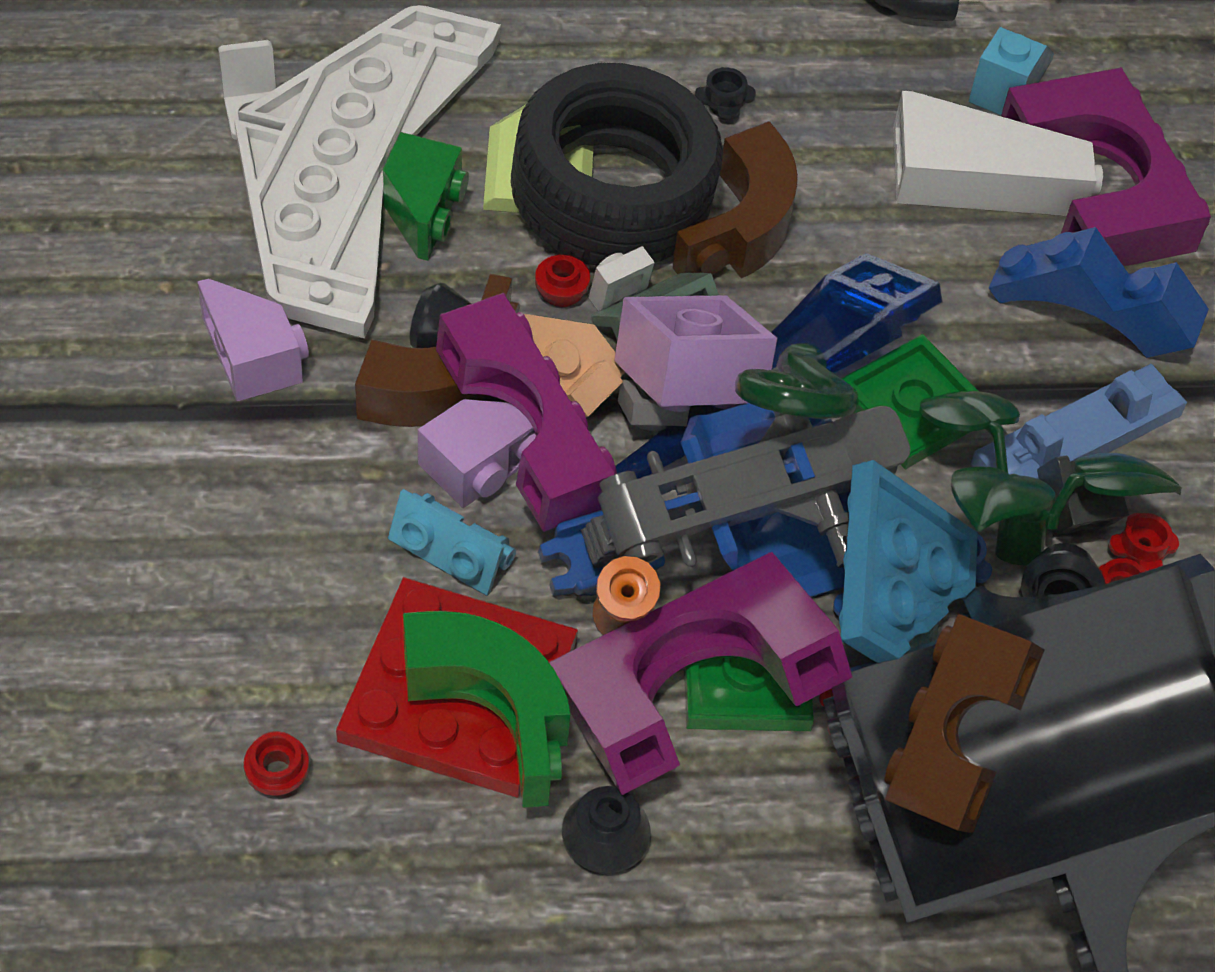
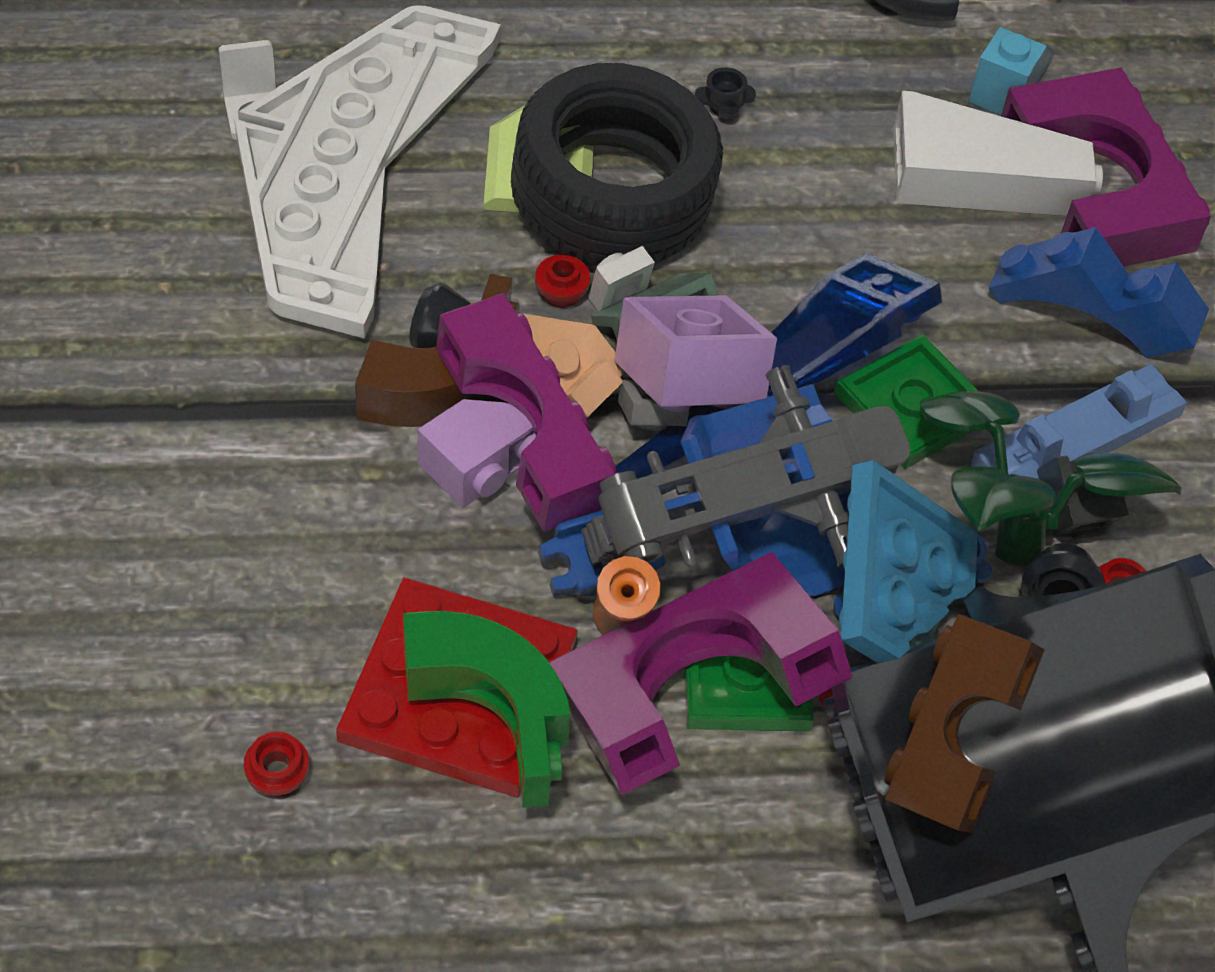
(252, 340): lavender slope -> none
(420, 188): green slope -> none
(447, 542): medium azure hinge -> none
(606, 830): black cone -> none
(764, 180): reddish brown arch -> none
(806, 392): dark green plant -> none
(1148, 530): red plate -> none

